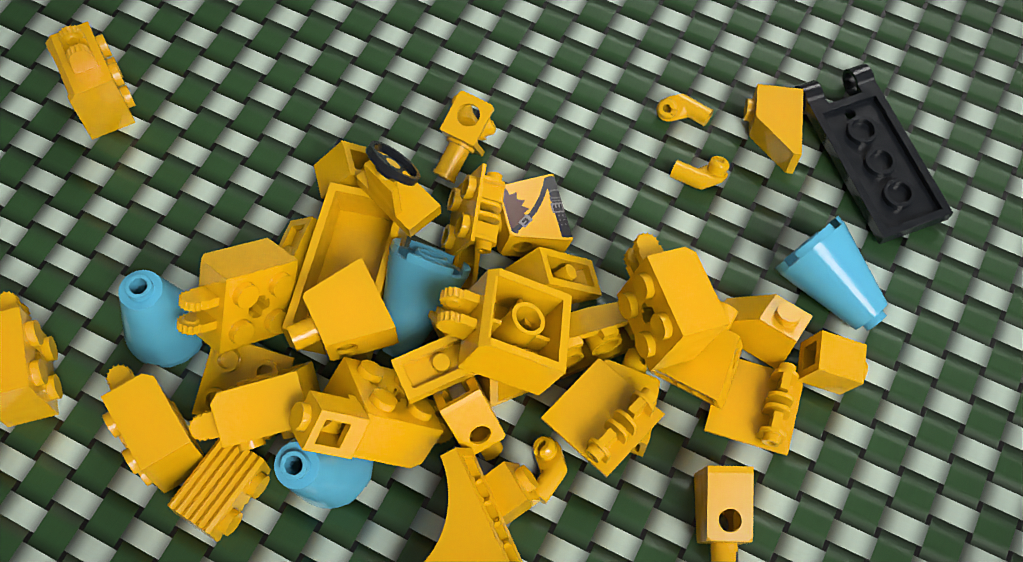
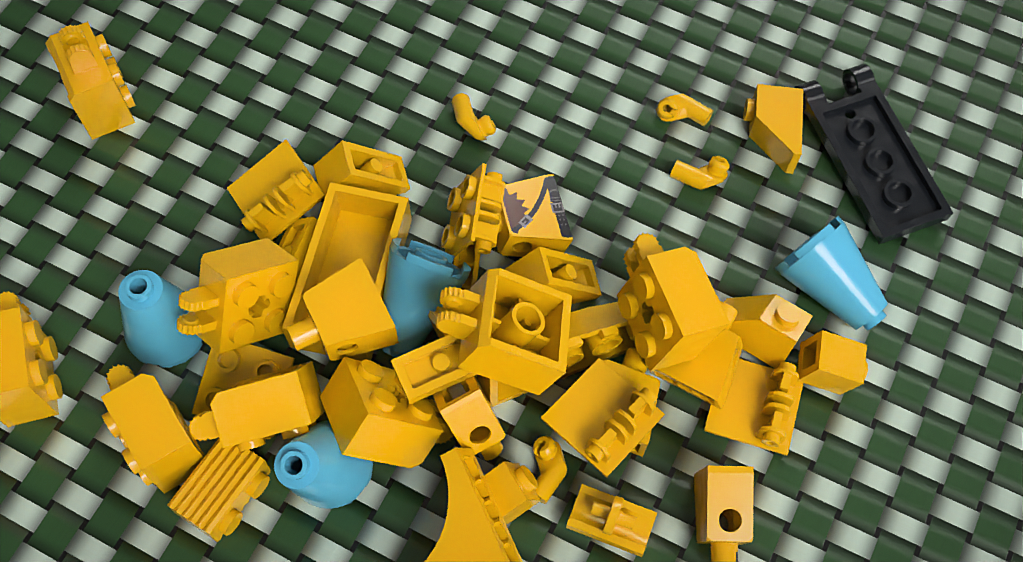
(275, 192): none -> yellow hinge
(329, 424): yellow brick -> none
(395, 189): yellow piece -> none
(461, 138): yellow bracket -> none
(611, 520): none -> yellow hips

